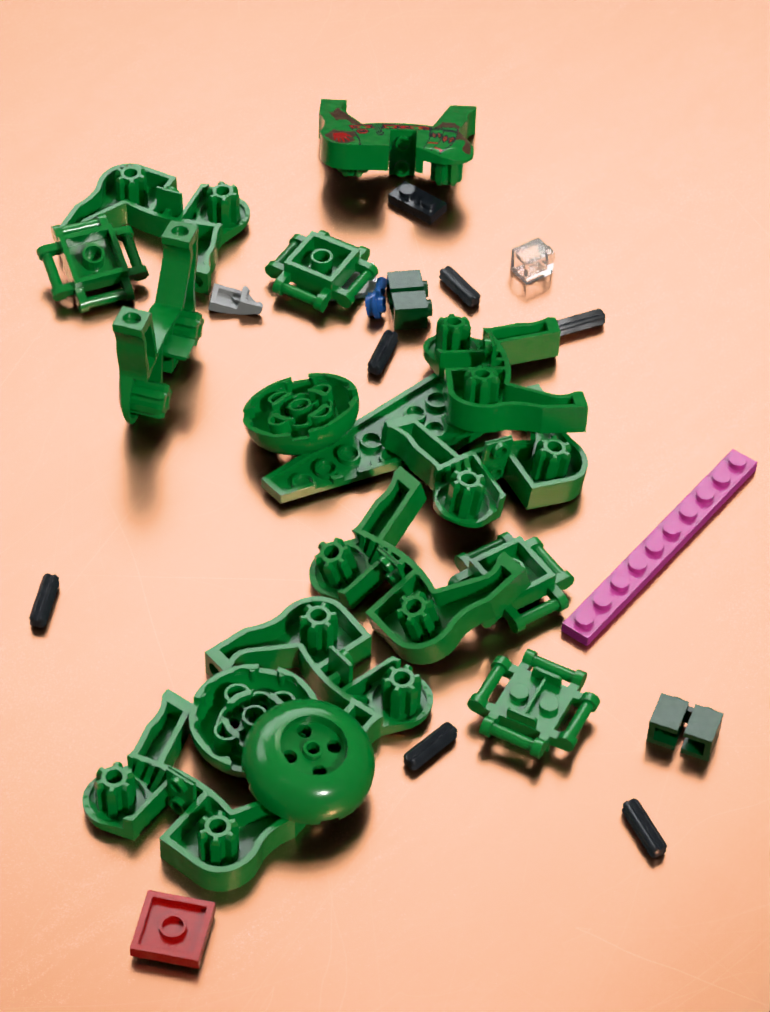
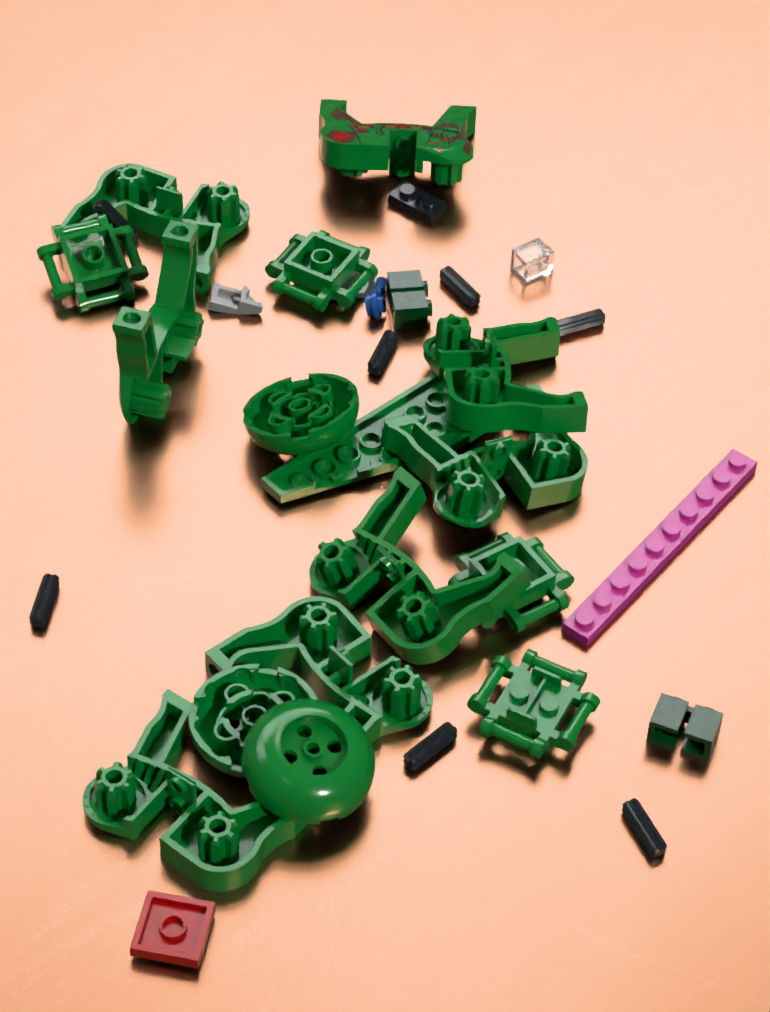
(104, 207): none -> black axle

